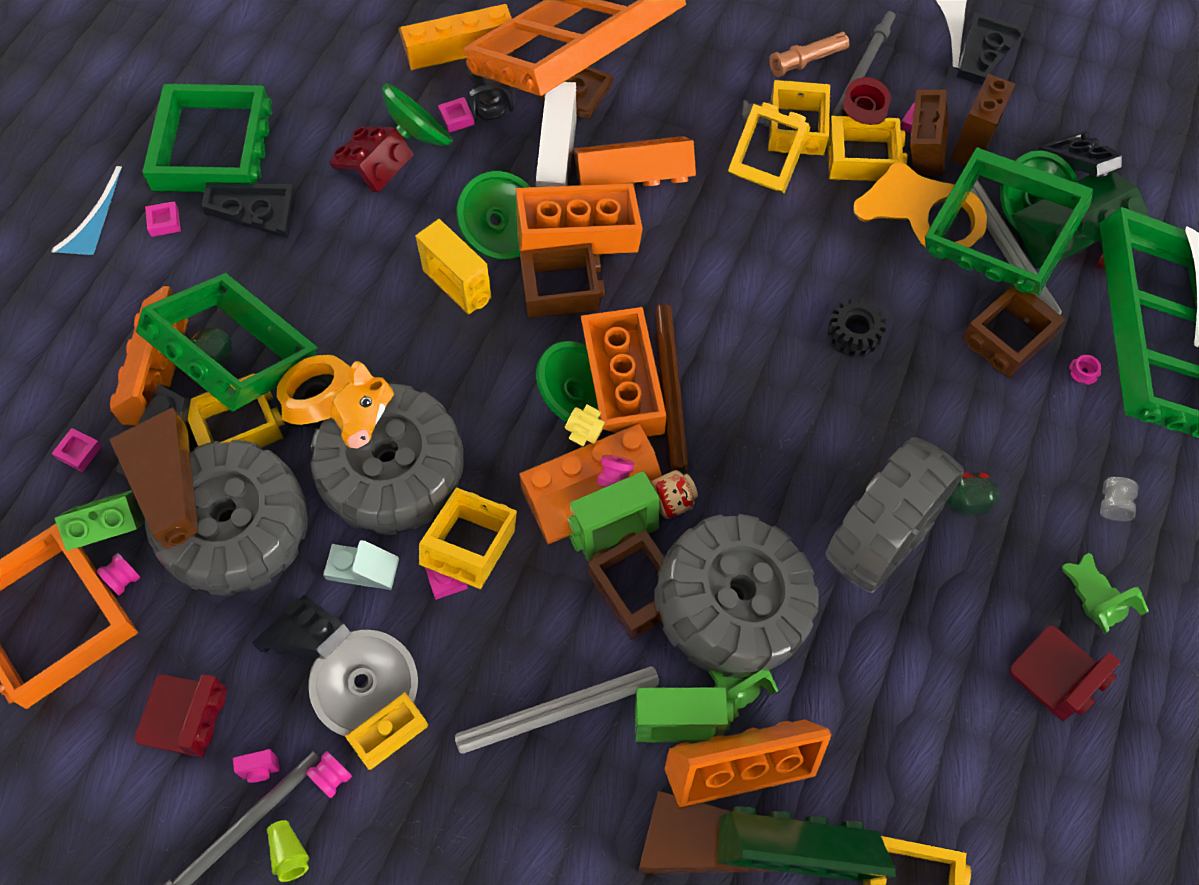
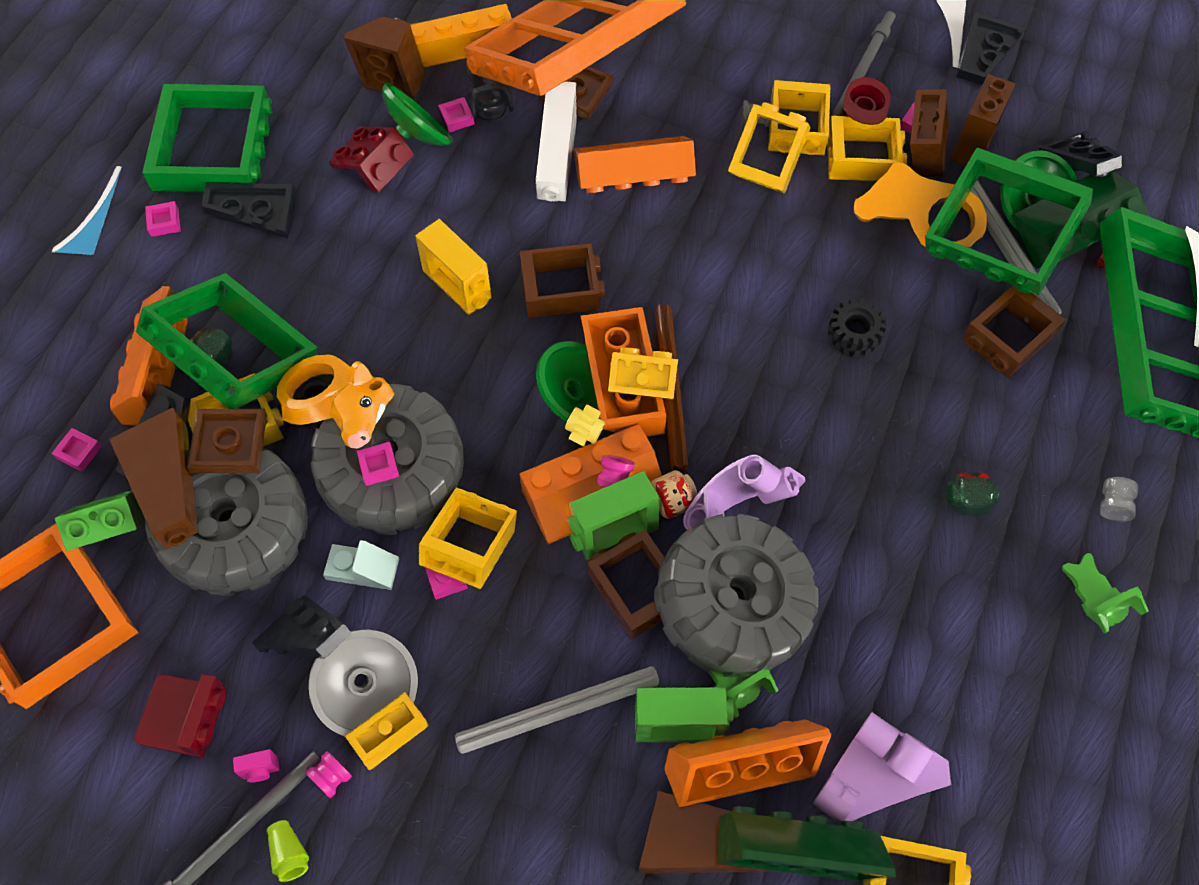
(118, 574): dark pink wheel -> none
(227, 441): none -> reddish brown plate
(377, 463): none -> dark pink plate
(386, 53): none -> reddish brown slope
(486, 197): green dish -> none
(577, 216): orange slope -> none
(643, 374): none -> yellow bracket
(741, 481): none -> lavender panel
(799, 56): nougat pin -> none
(879, 771): none -> lavender panel
(893, 513): dark grey wheel -> none
(1062, 673): dark red bracket -> none
(1090, 365): dark pink plate -> none

